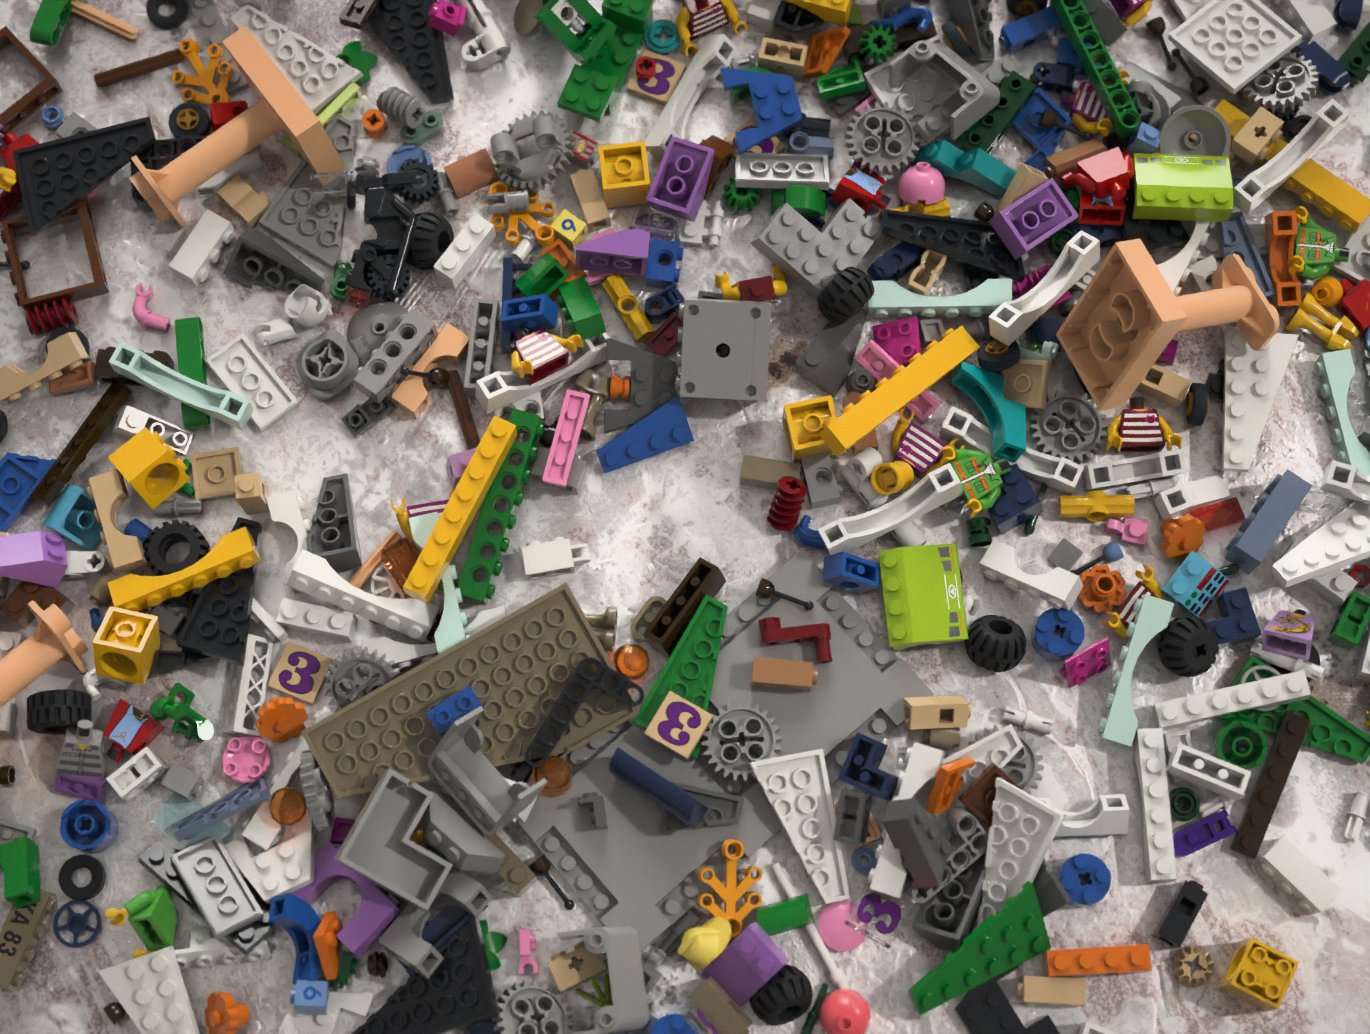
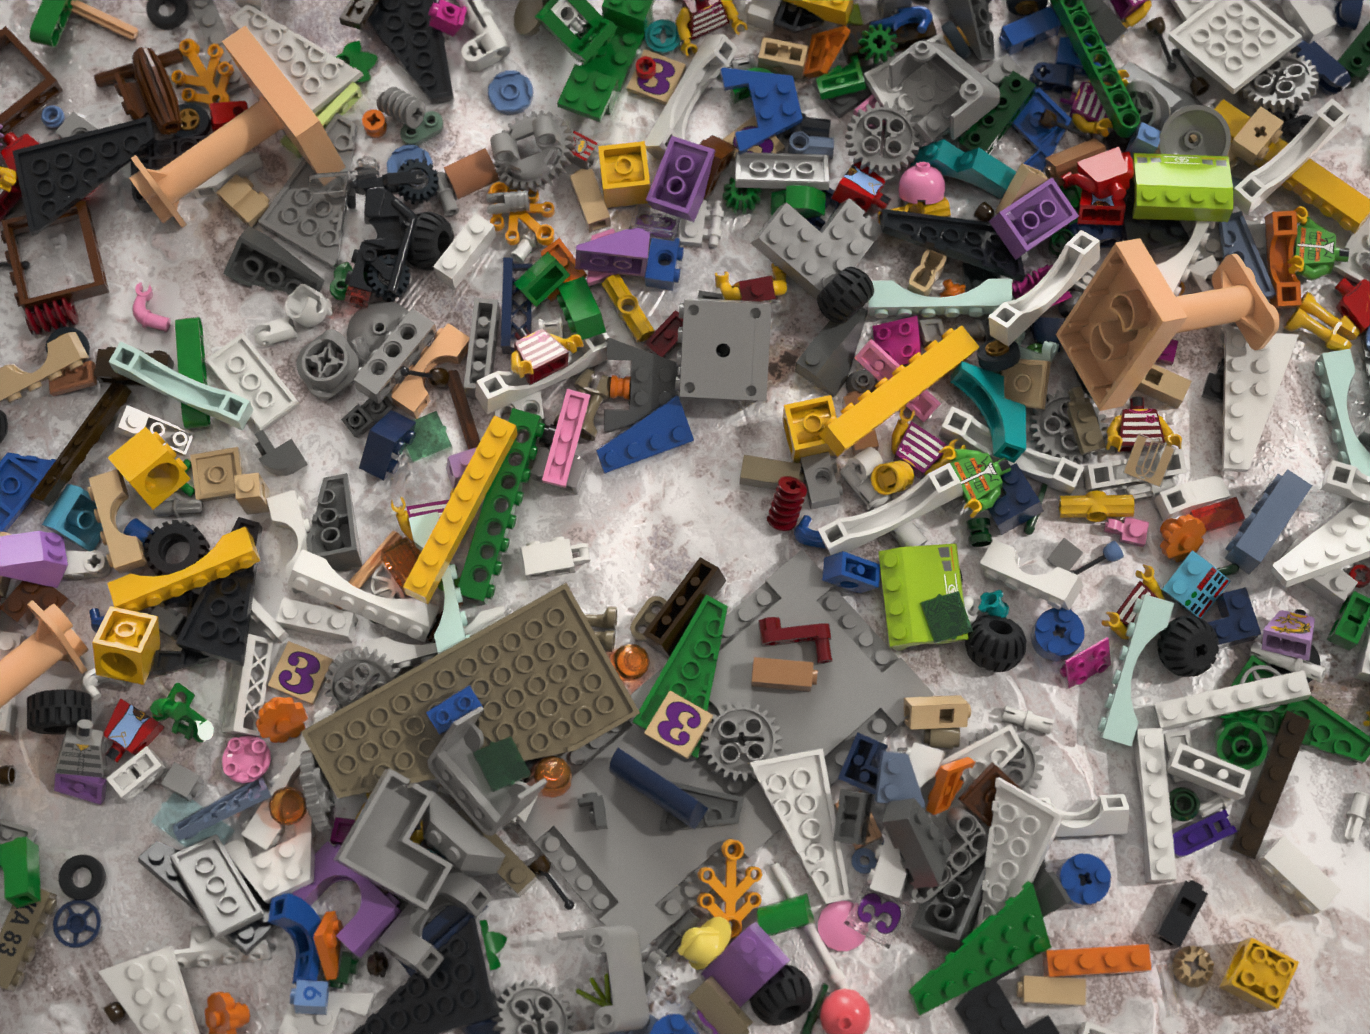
(74, 827): blue brick -> none
(100, 591): dark tan brick -> none
(150, 93): none -> reddish brown plate
(151, 917): bright green torso -> none
(202, 248): white brick -> none
(281, 460): none -> dark grey brick
(386, 443): none -> dark blue brick
(429, 437): none -> clear green piece
(501, 764): none -> clear green piece
(510, 92): none -> medium blue tile
(527, 945): bright pink plate -> none
(530, 312): blue brick -> none
(569, 229): light yellow brick -> none
(570, 978): tan brick -> none
(574, 703): black beam -> none
(666, 300): dark blue piece -> none
(767, 589): hinge -> none
(896, 262): dark blue piece -> none
(897, 779): none -> sand blue wing
(946, 617): none -> clear green piece
(952, 289): none -> orange plant
(993, 604): none -> teal brick
(1084, 422): none -> dark tan hinge
(1101, 589): orange plant -> none
(1149, 460): none -> piece
(1196, 404): black wheel -> none
(1331, 288): light orange cone -> none

